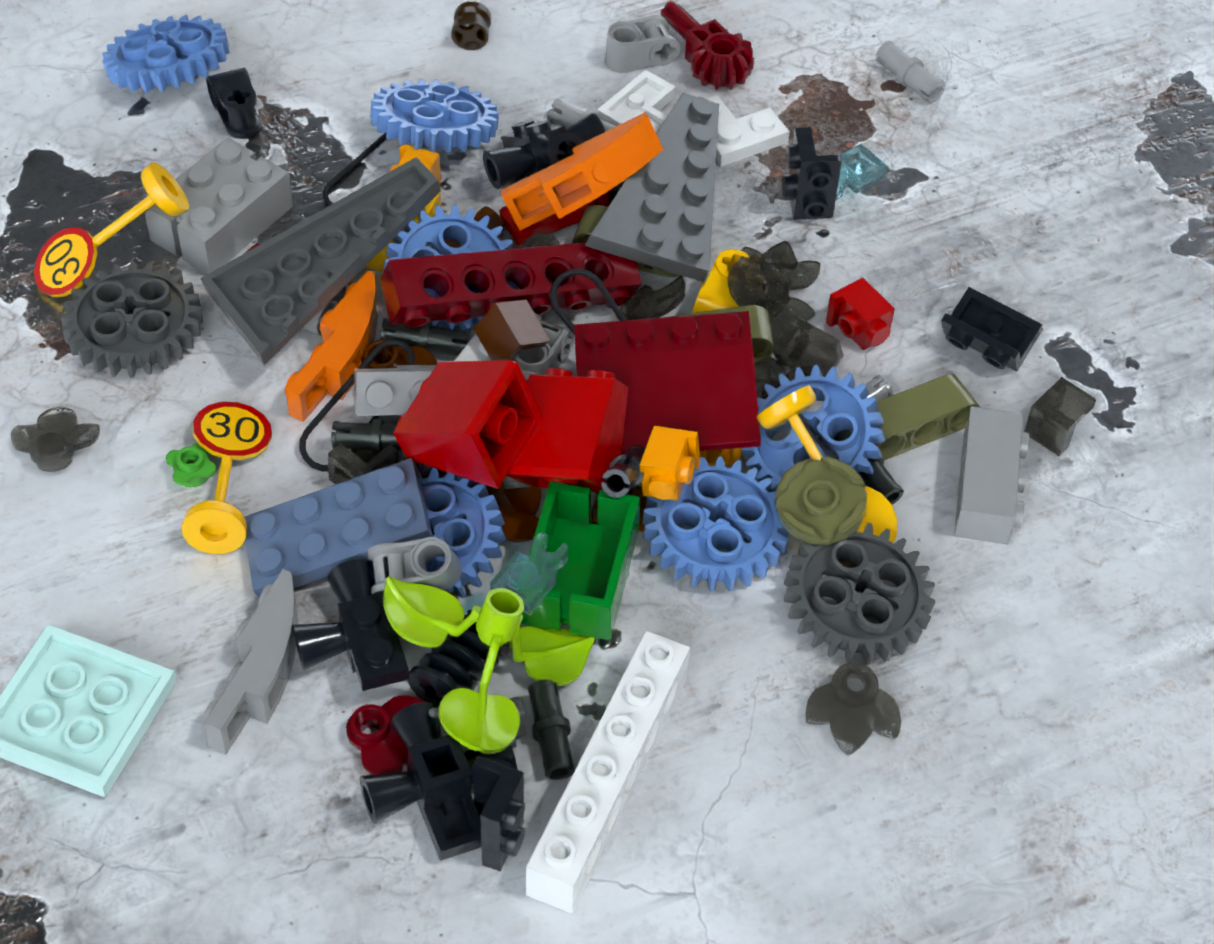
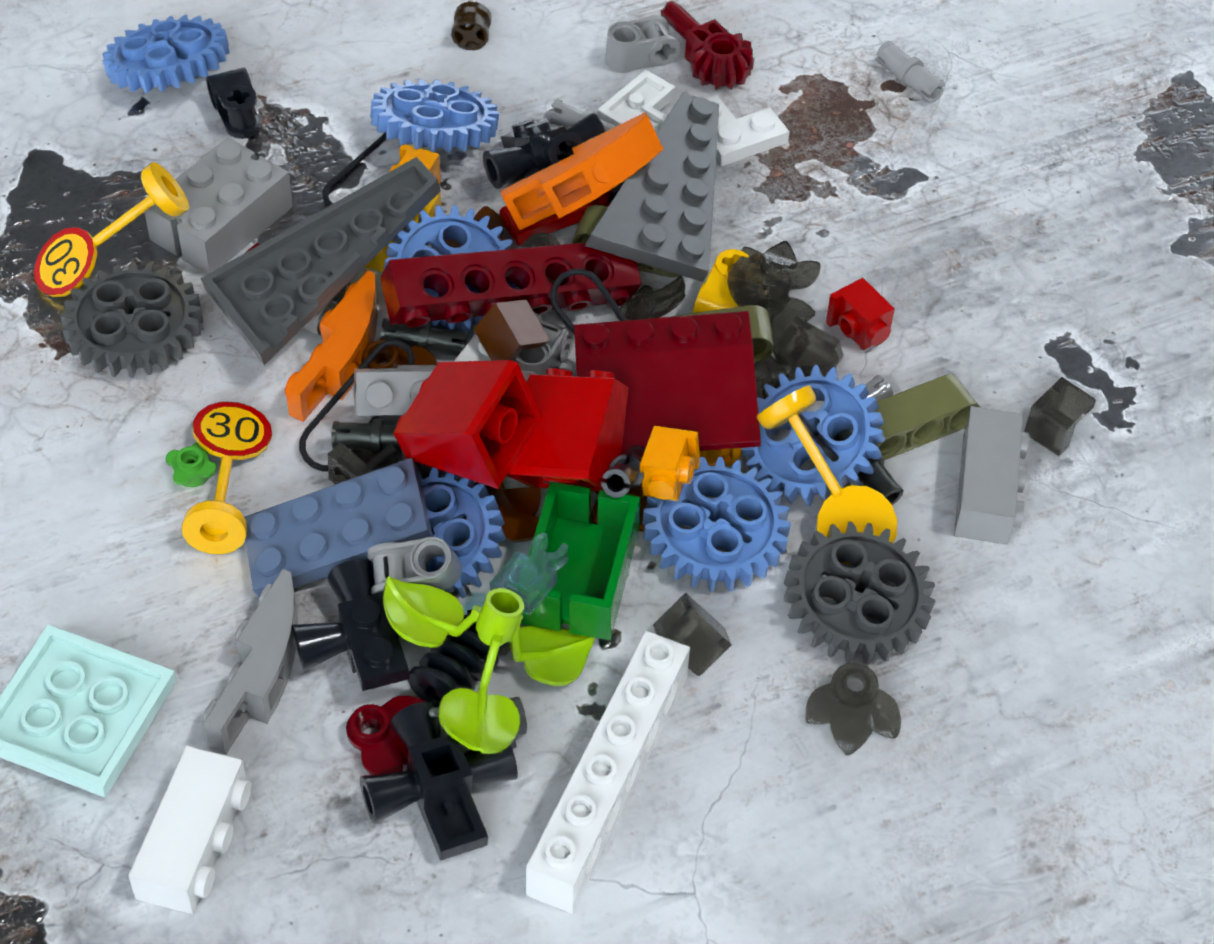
(54, 438): clear smoke plate -> none
(190, 830): none -> white brick
(501, 809): black bracket -> none
(551, 729): pearl dark grey pin -> none
(694, 627): none -> clear smoke panel
(811, 178): black bracket -> none
(821, 501): olive tile -> none
(859, 170): clear light blue plate -> none
(991, 329): black bracket -> none

